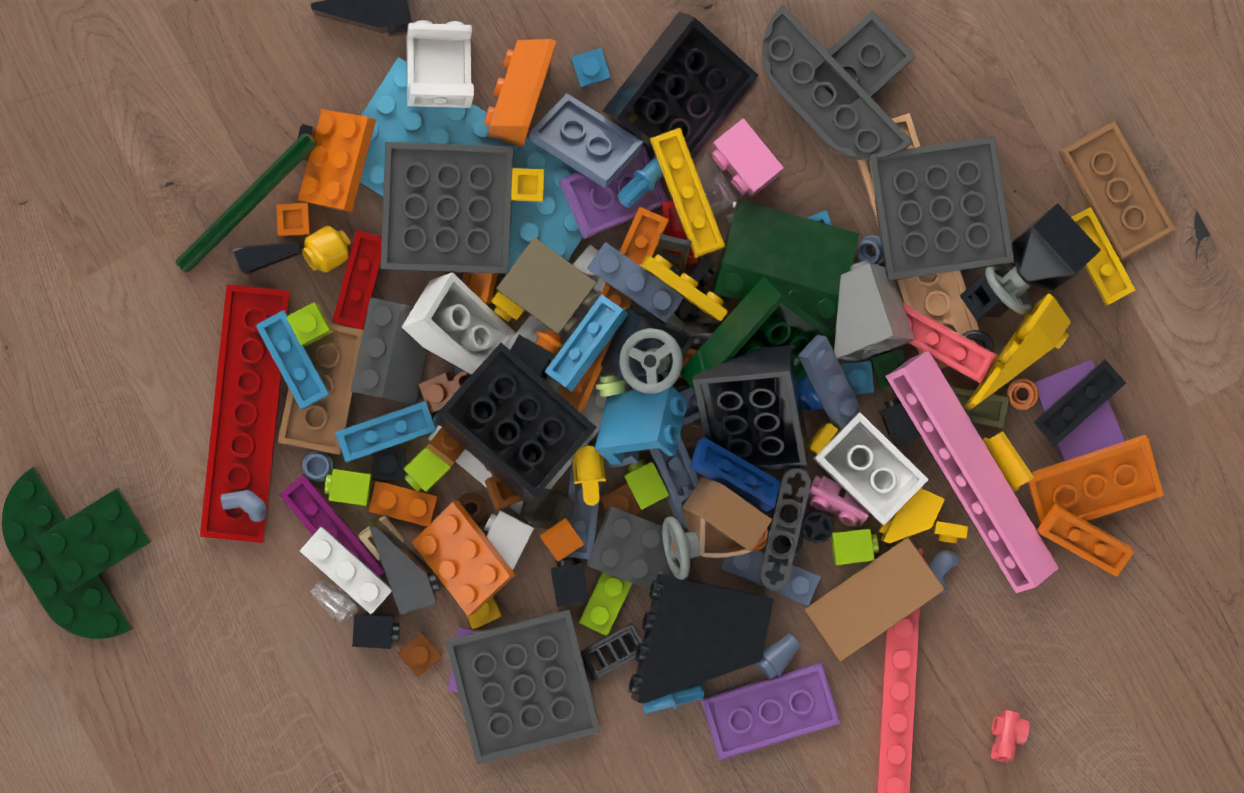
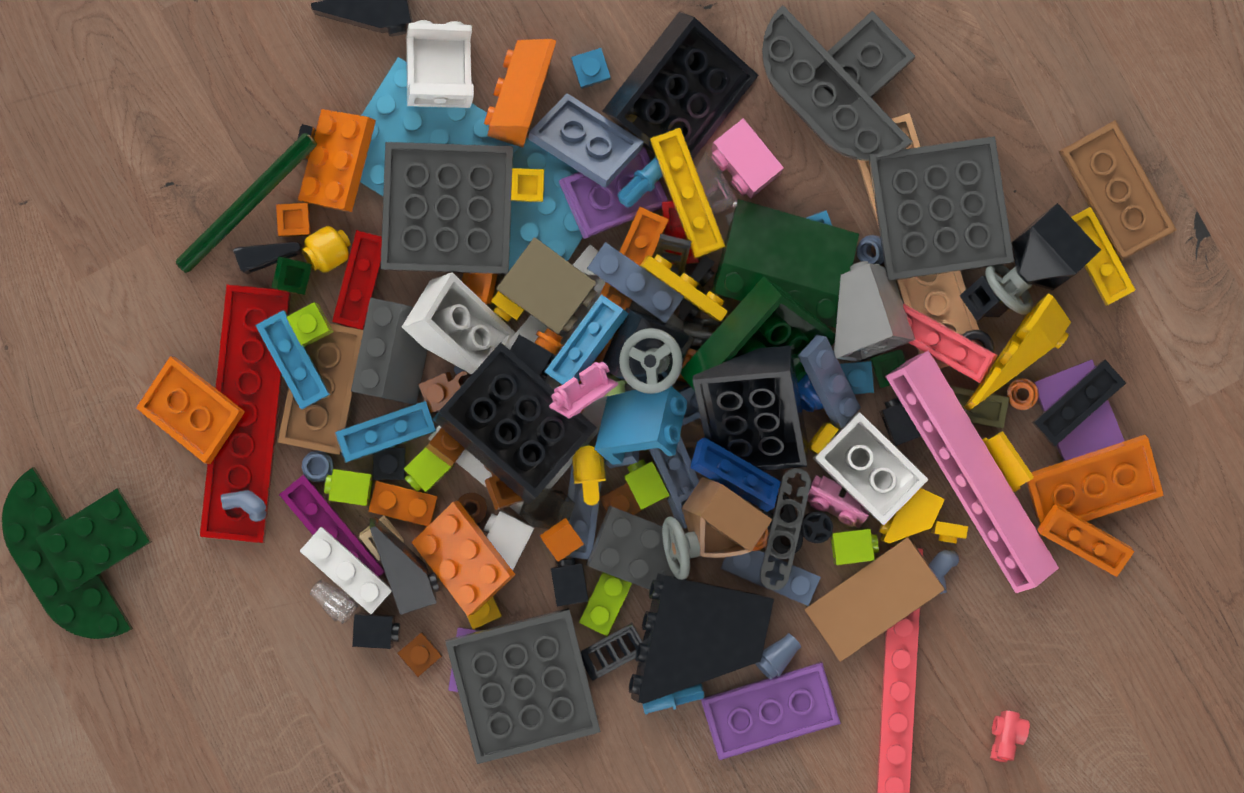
(190, 410): none -> orange plate
(291, 275): none -> dark green plate
(573, 398): none -> bright pink hinge

